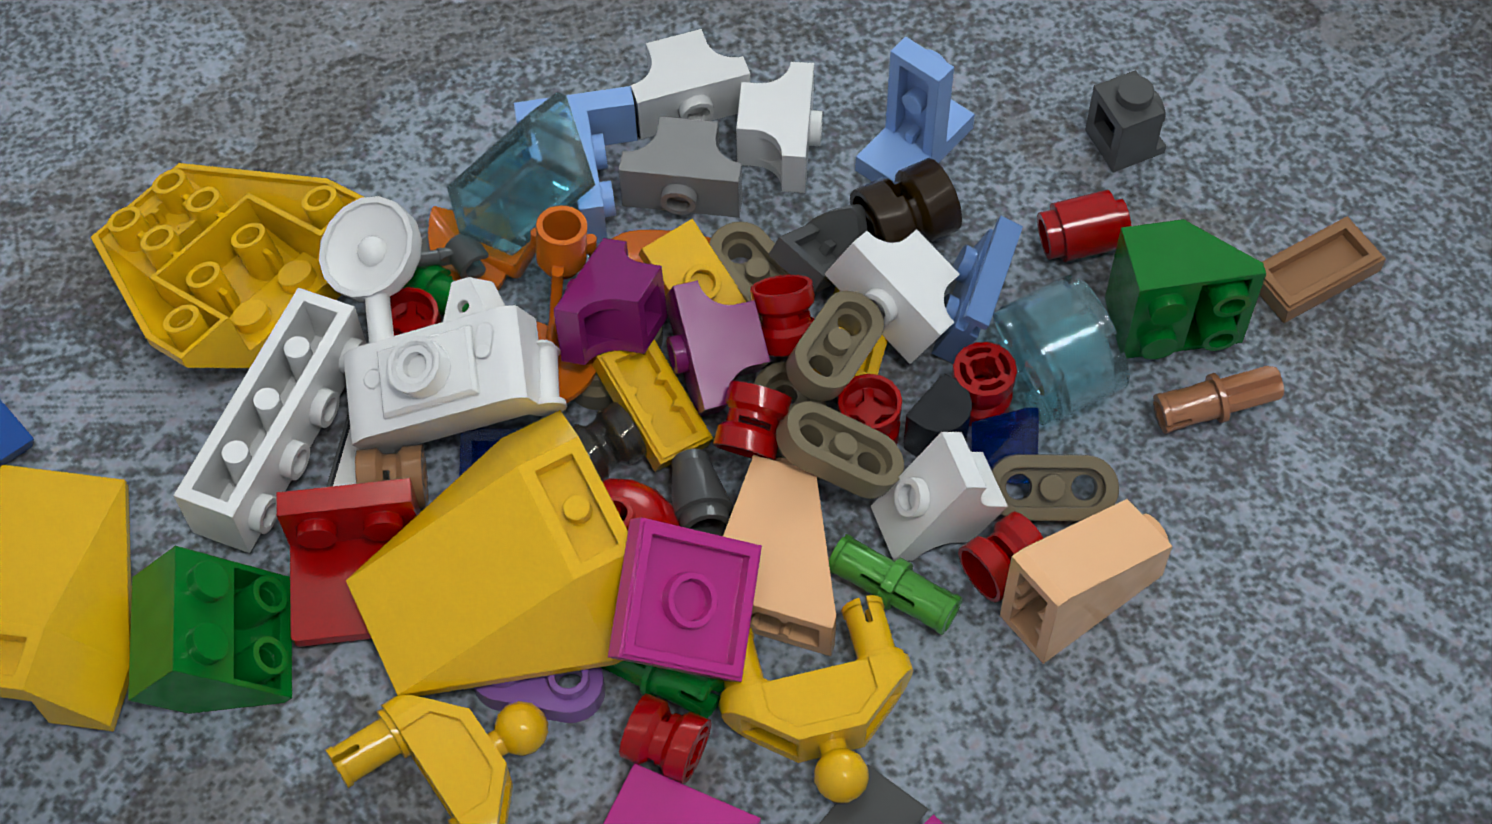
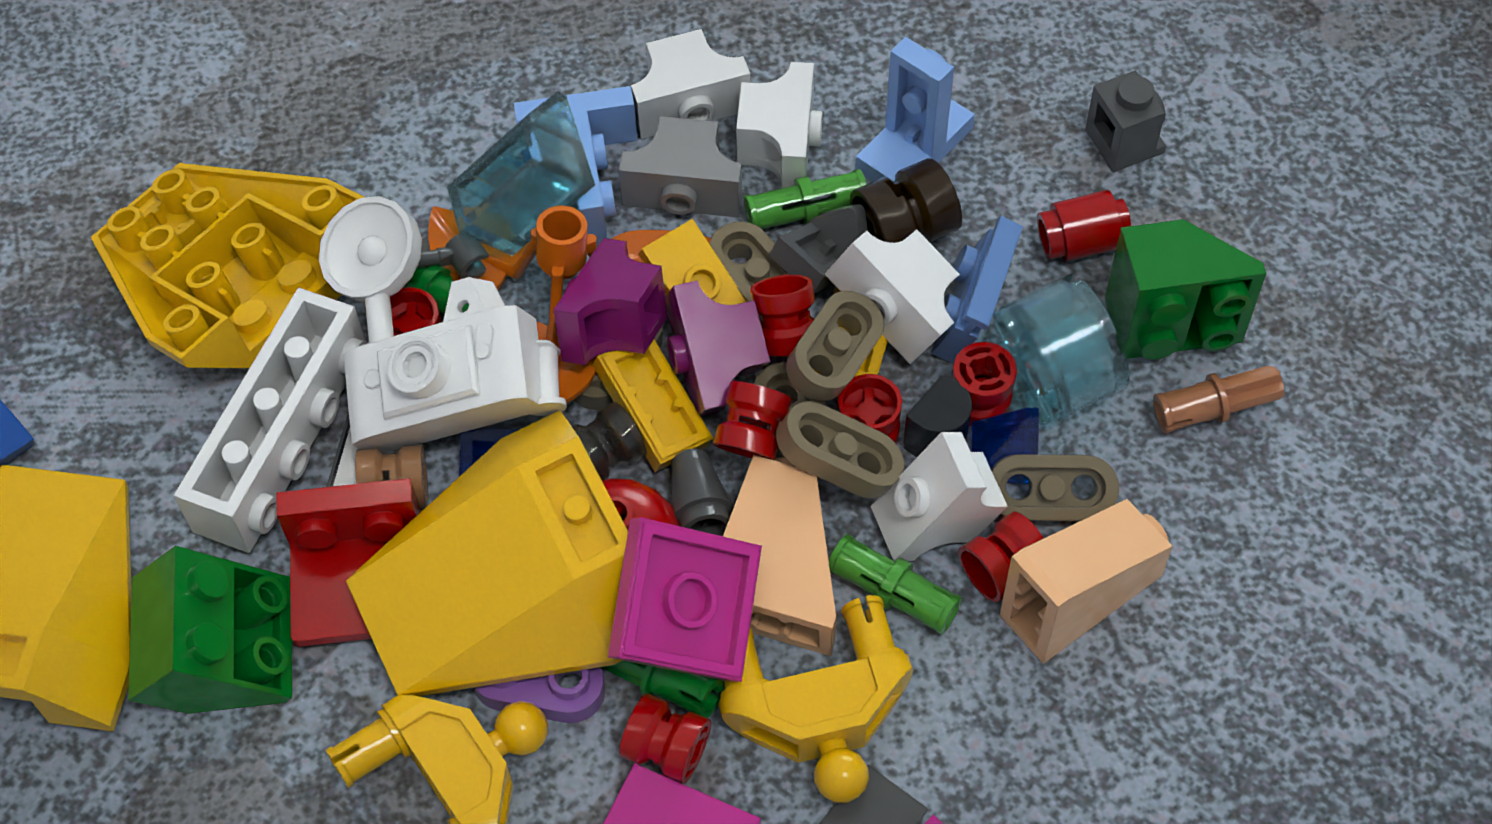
(766, 208): none -> bright green pin
(1318, 269): medium nougat tile -> none

